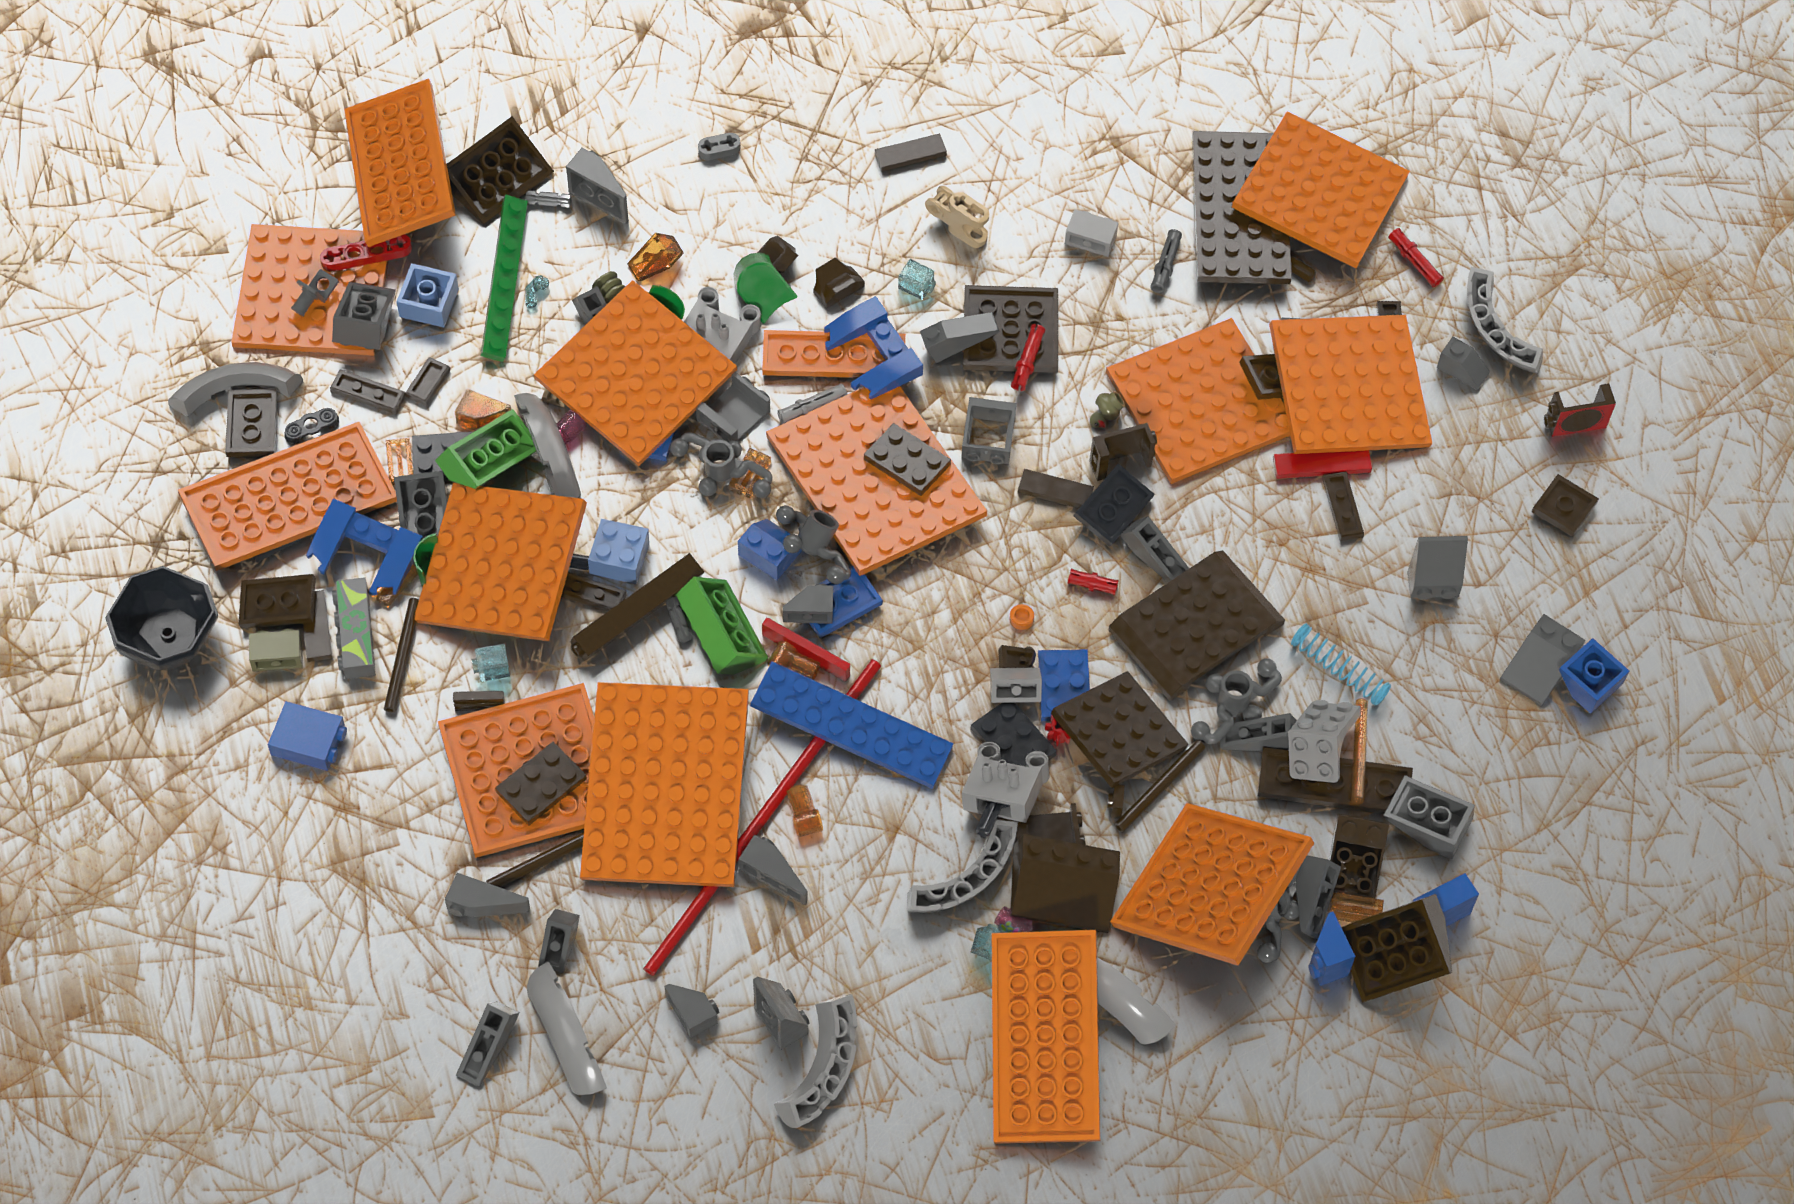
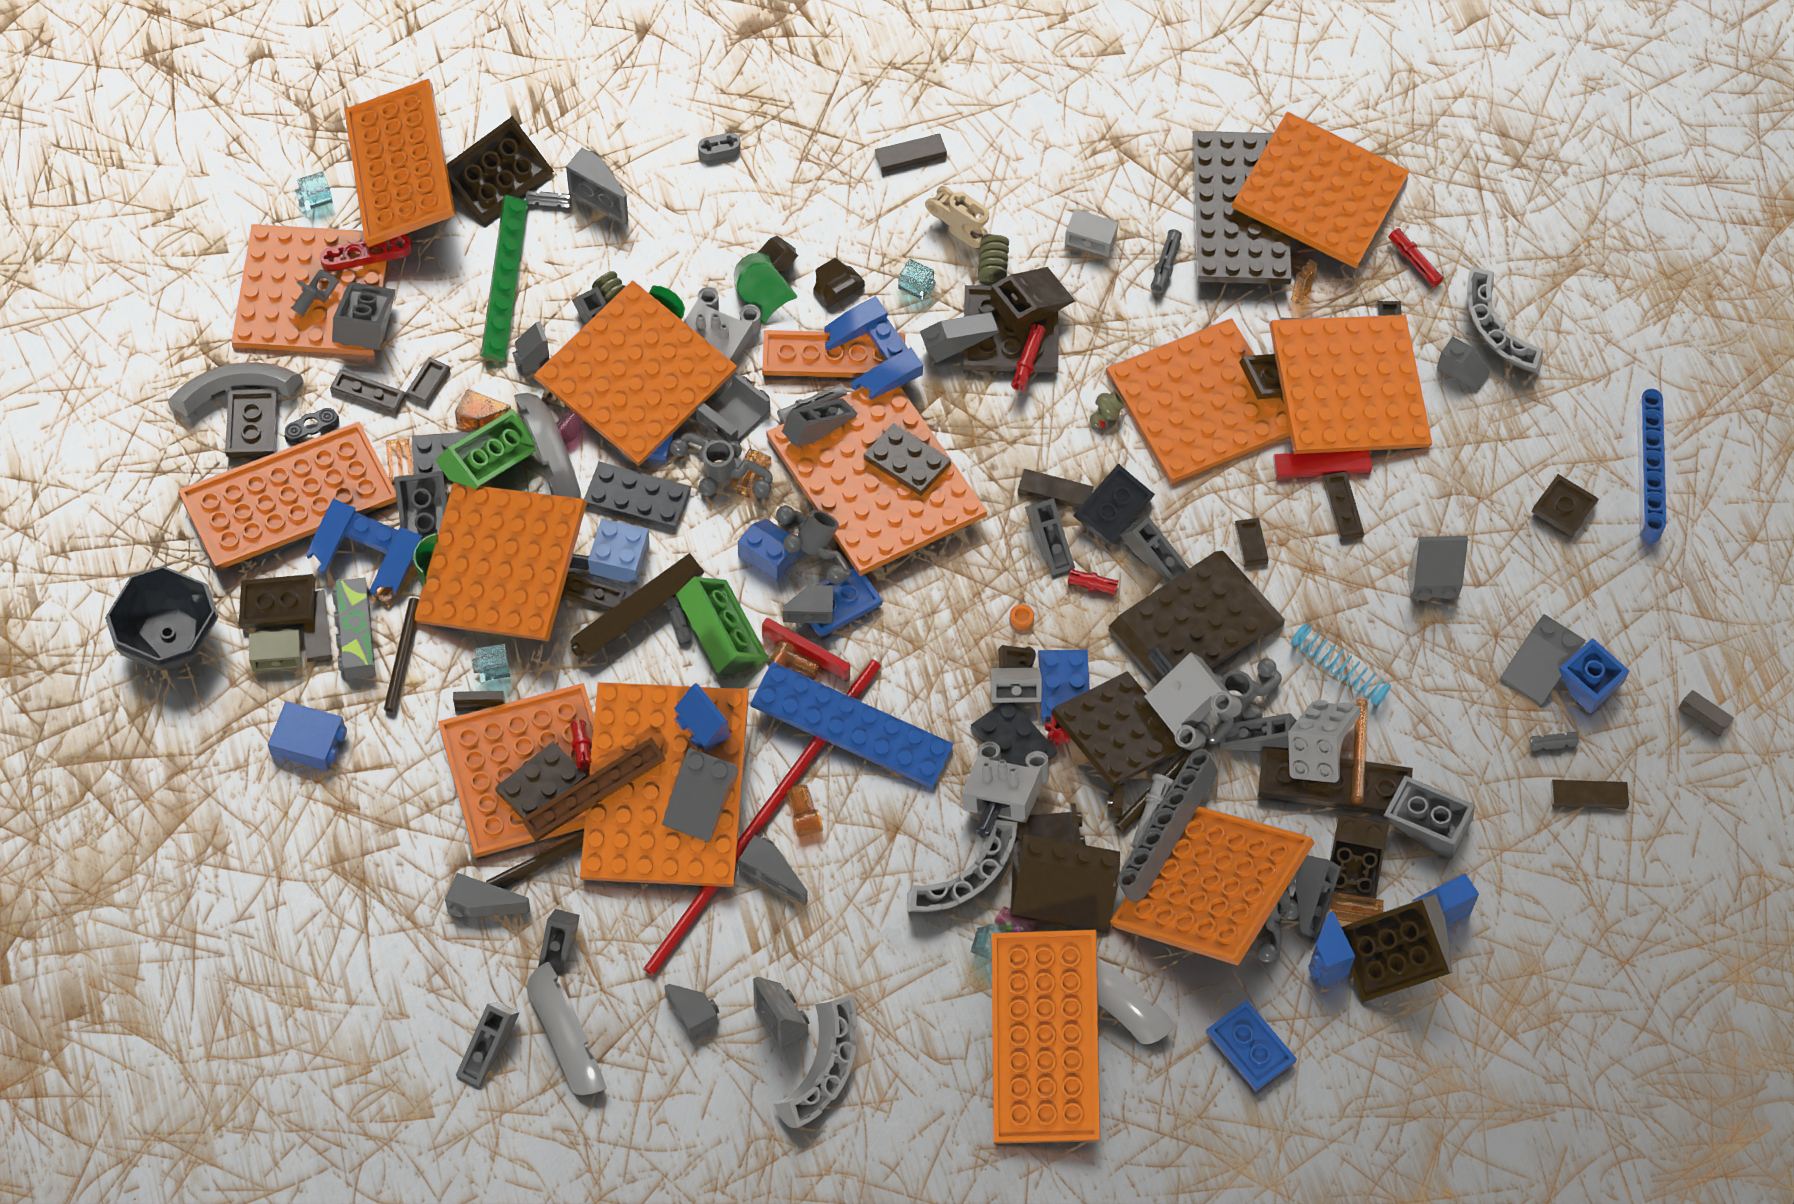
(313, 190): none -> clear light blue brick
(427, 295): medium blue brick -> none
(531, 349): none -> dark grey slope
(532, 288): clear light blue arm -> none
(581, 744): none -> red pin
(593, 789): none -> reddish brown plate
(637, 496): none -> plate
(655, 256): clear orange slope -> none
(700, 795): none -> dark grey slope
(701, 719): none -> blue slope
(815, 421): none -> dark grey slope
(993, 259): none -> olive piece
(993, 411): dark grey window -> none
(1029, 297): none -> dark brown slope
(1050, 536): none -> dark grey slope
(1121, 444): dark brown panel -> none
(1153, 800): none -> light grey pin
(1167, 825): none -> dark grey beam
(1188, 696): none -> light grey piece
(1251, 542): none -> dark brown tile
(1251, 1045): none -> blue plate
(1304, 282): none -> clear orange tile
(1554, 741): none -> dark grey axle
(1580, 418): dark brown panel -> none
(1589, 793): none -> dark brown tile
(1648, 474): none -> blue beam
(1706, 712): none -> dark brown slope

